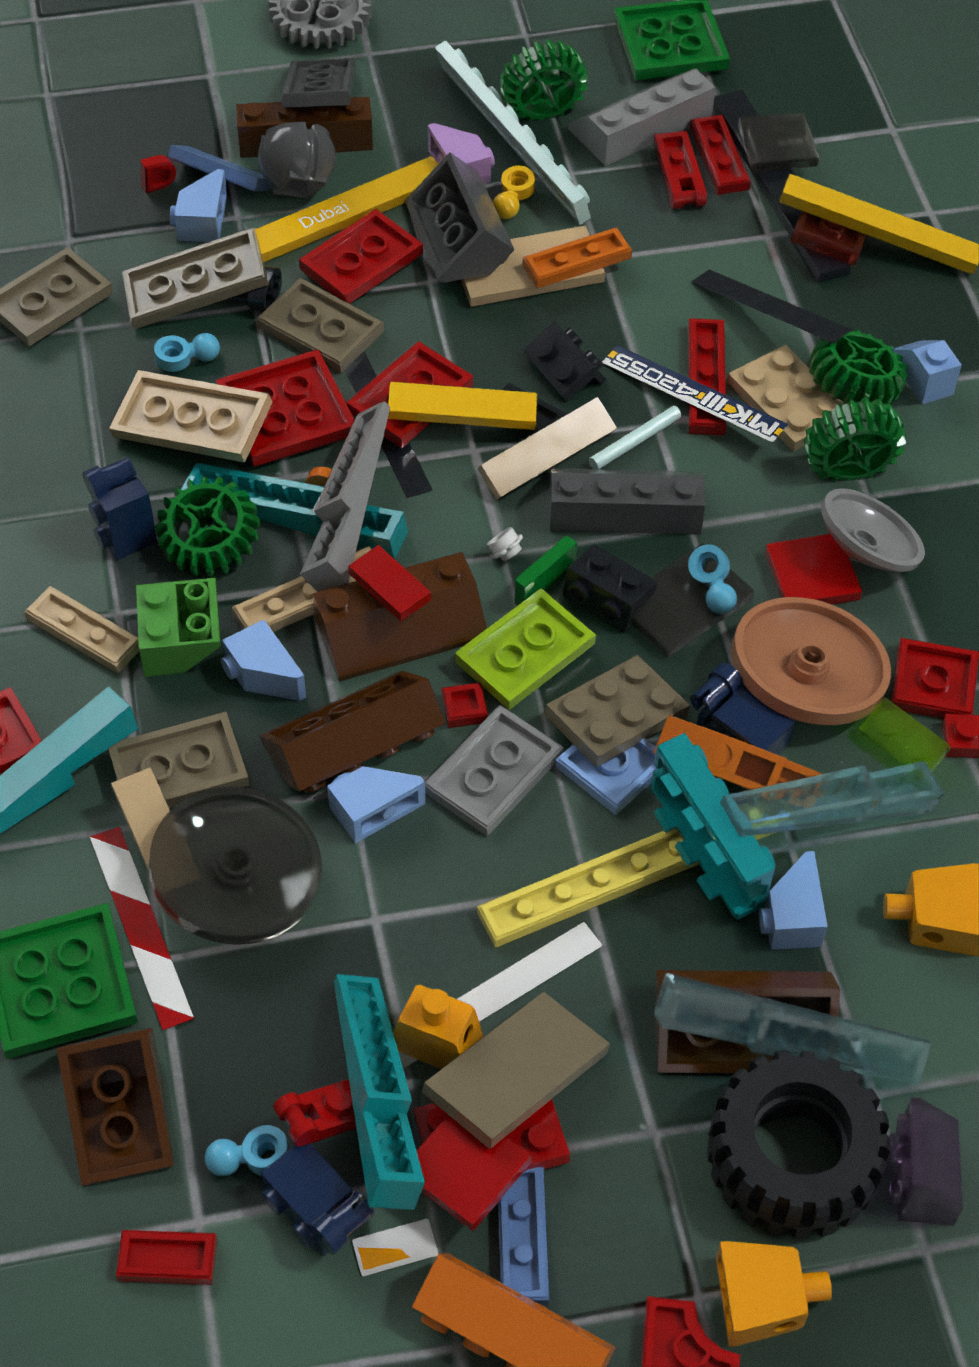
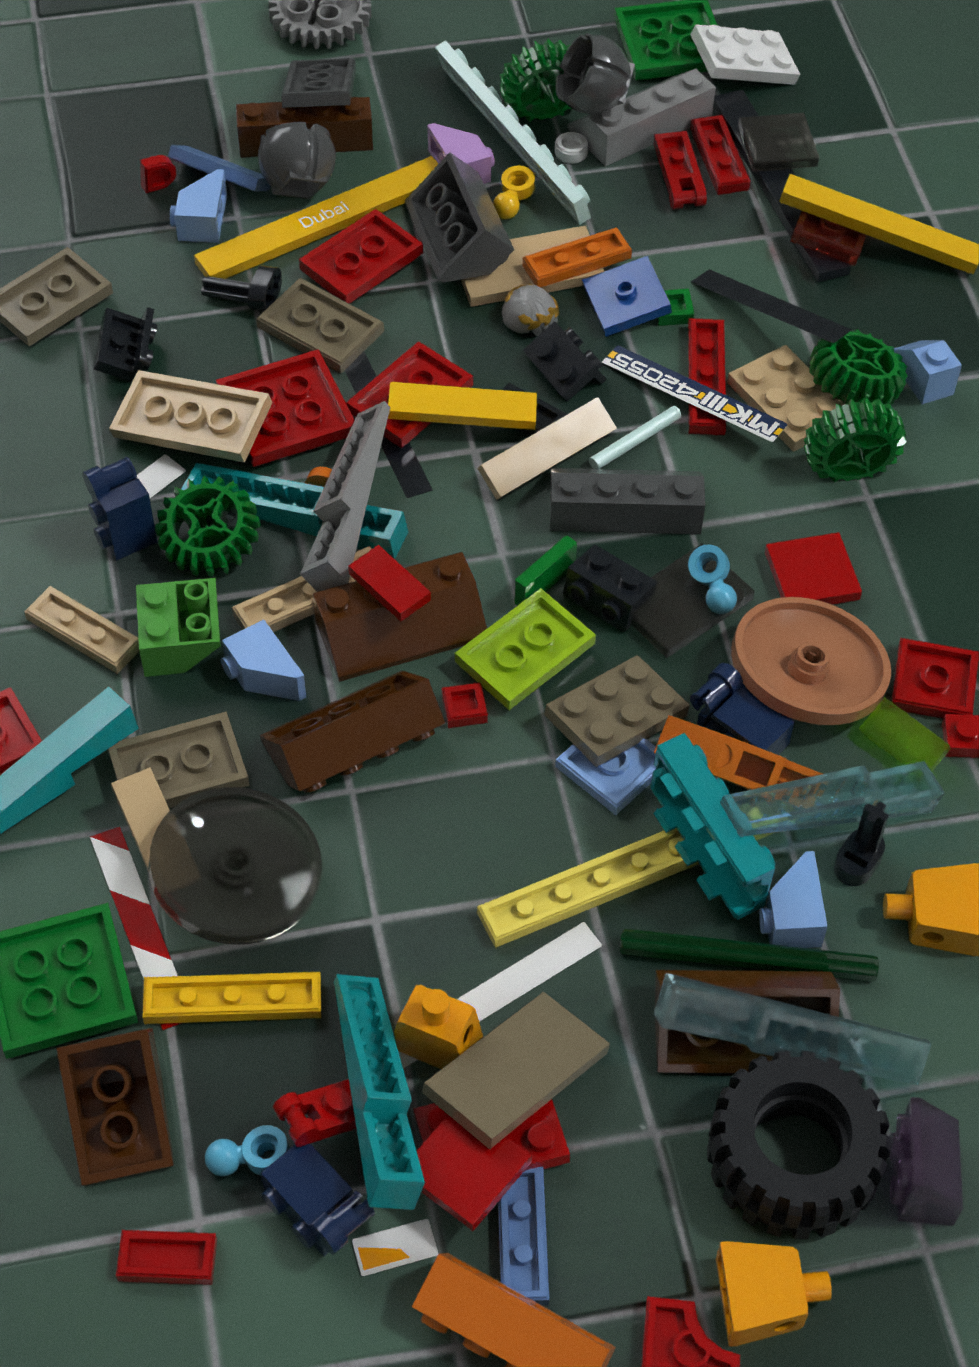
(125, 343): none -> black bracket
(160, 474): none -> white sticker
(174, 352): medium azure plate -> none
(194, 278): dark tan tile -> none
(232, 997): none -> yellow tile
(373, 799): light blue slope -> none
(493, 770): light grey tile -> none
(505, 544): white plate -> none
(529, 309): none -> light grey hair
(571, 147): none -> white tile
(594, 75): none -> dark grey piece
(626, 296): none -> plate
(681, 308): none -> green tile
(745, 54): none -> white plate
(747, 954): none -> dark green axle
(864, 843): none -> black piece
(871, 531): light grey dish -> none

